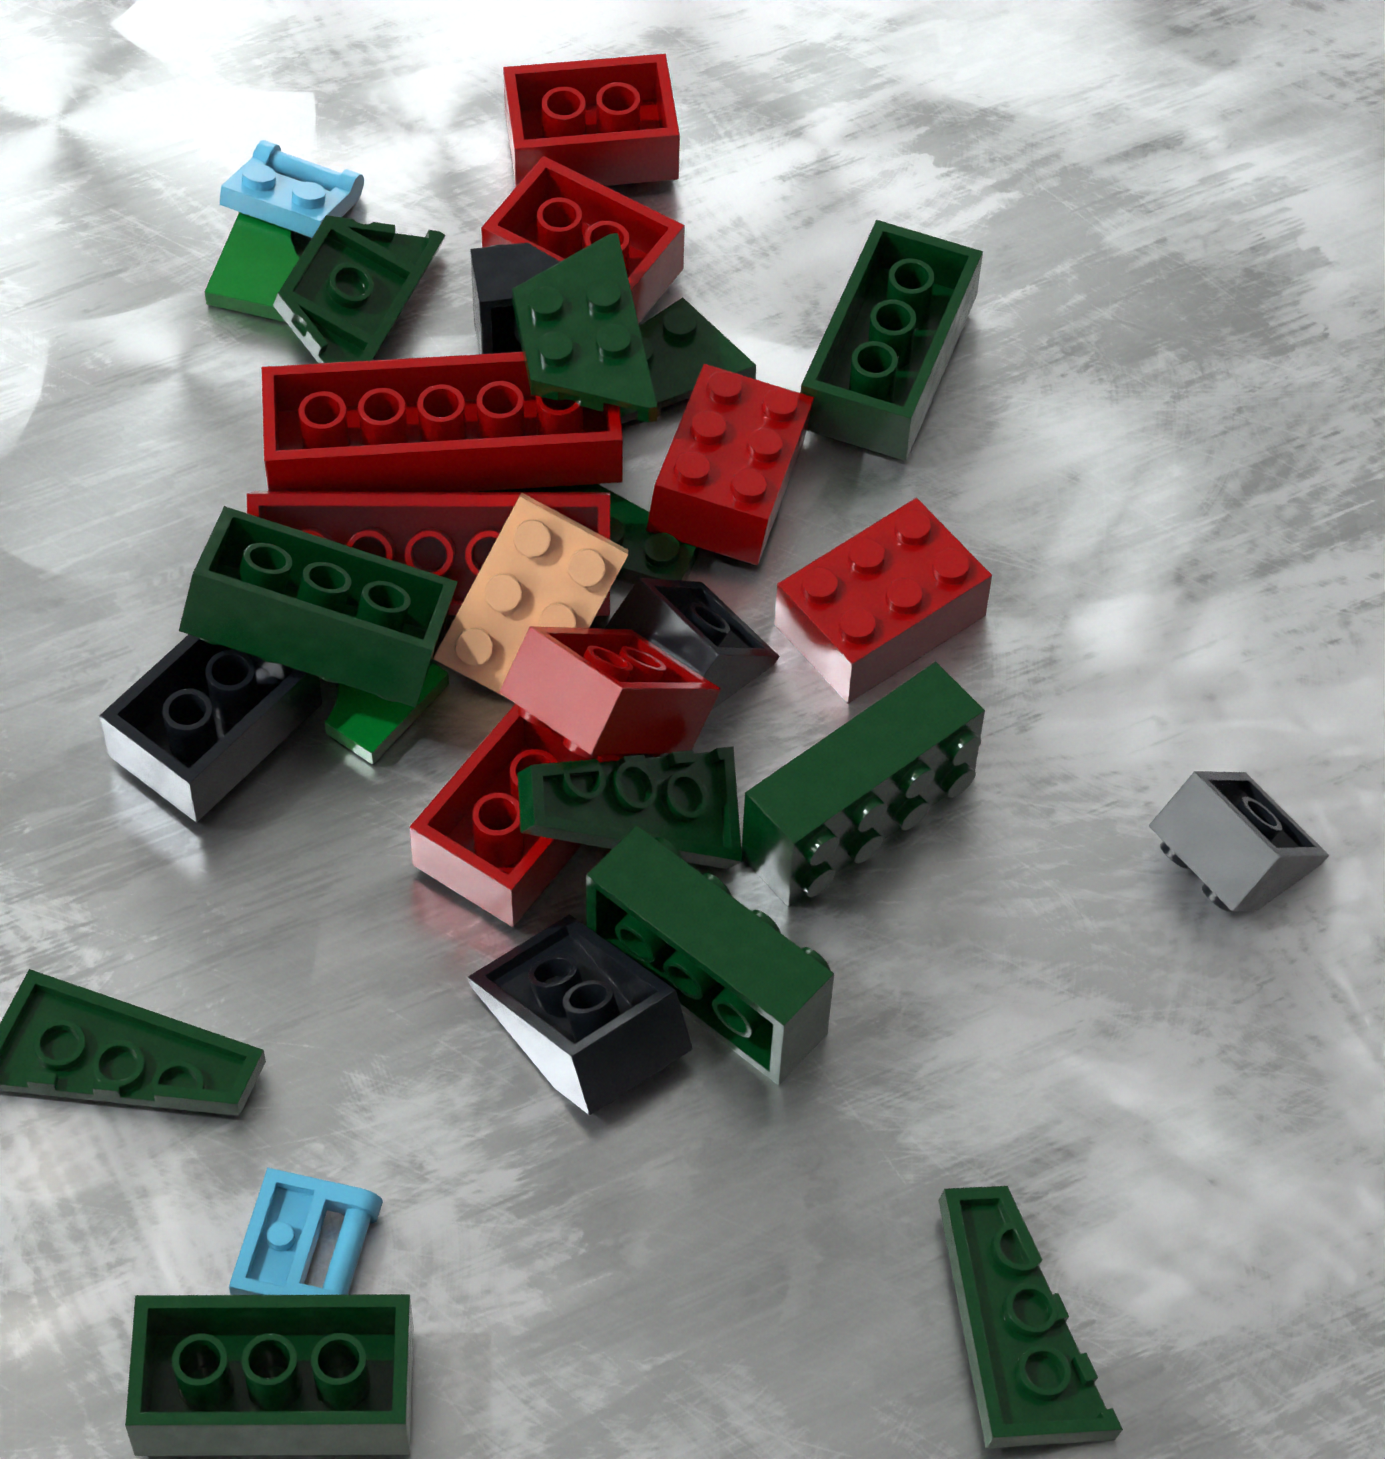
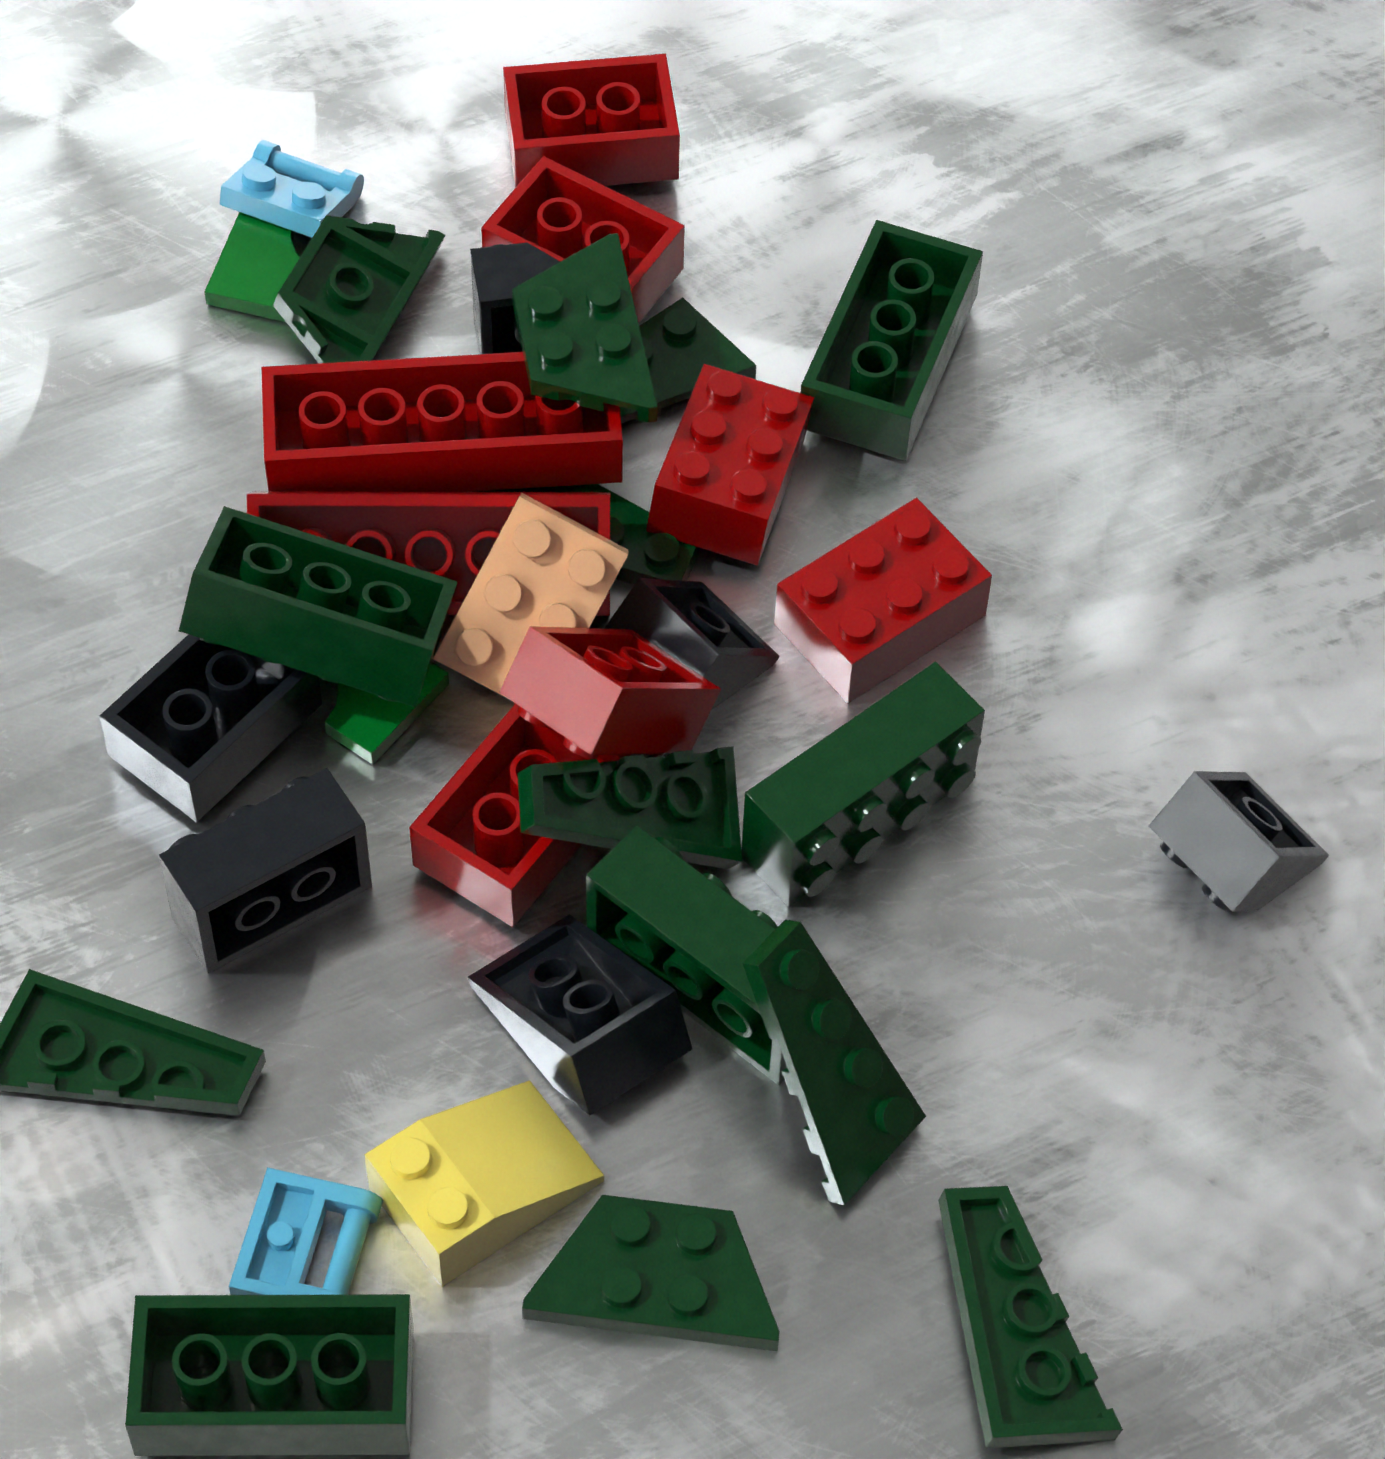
(266, 869): none -> black brick
(478, 1177): none -> light yellow slope
(657, 1274): none -> dark green wing
(833, 1062): none -> dark green wing

